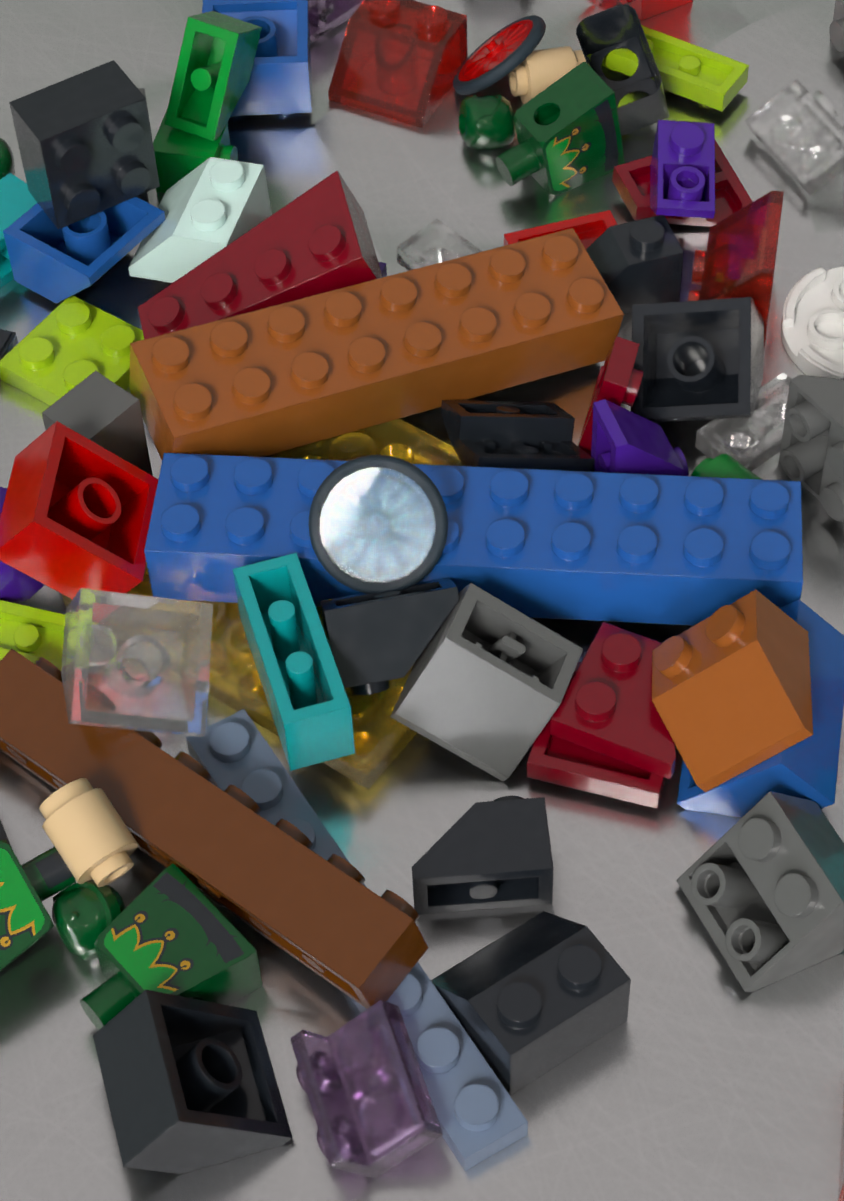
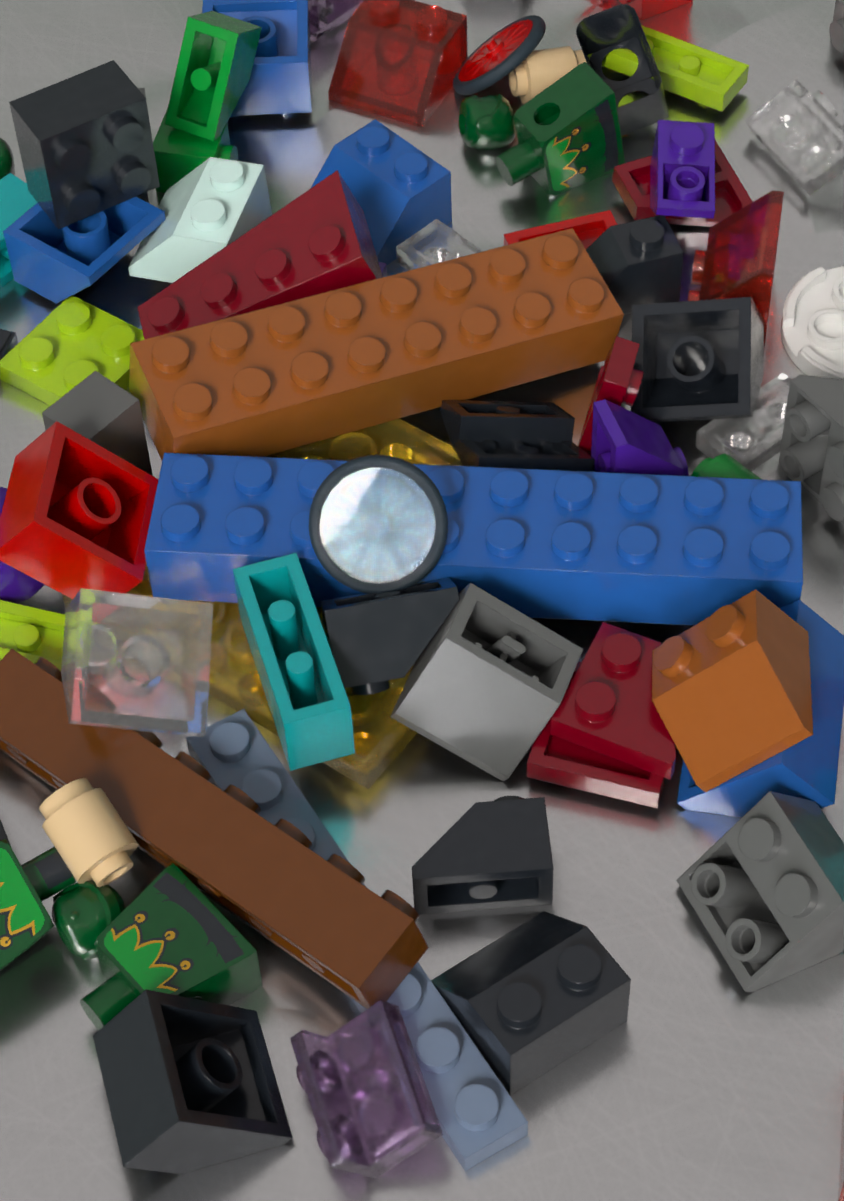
(392, 183): none -> blue slope

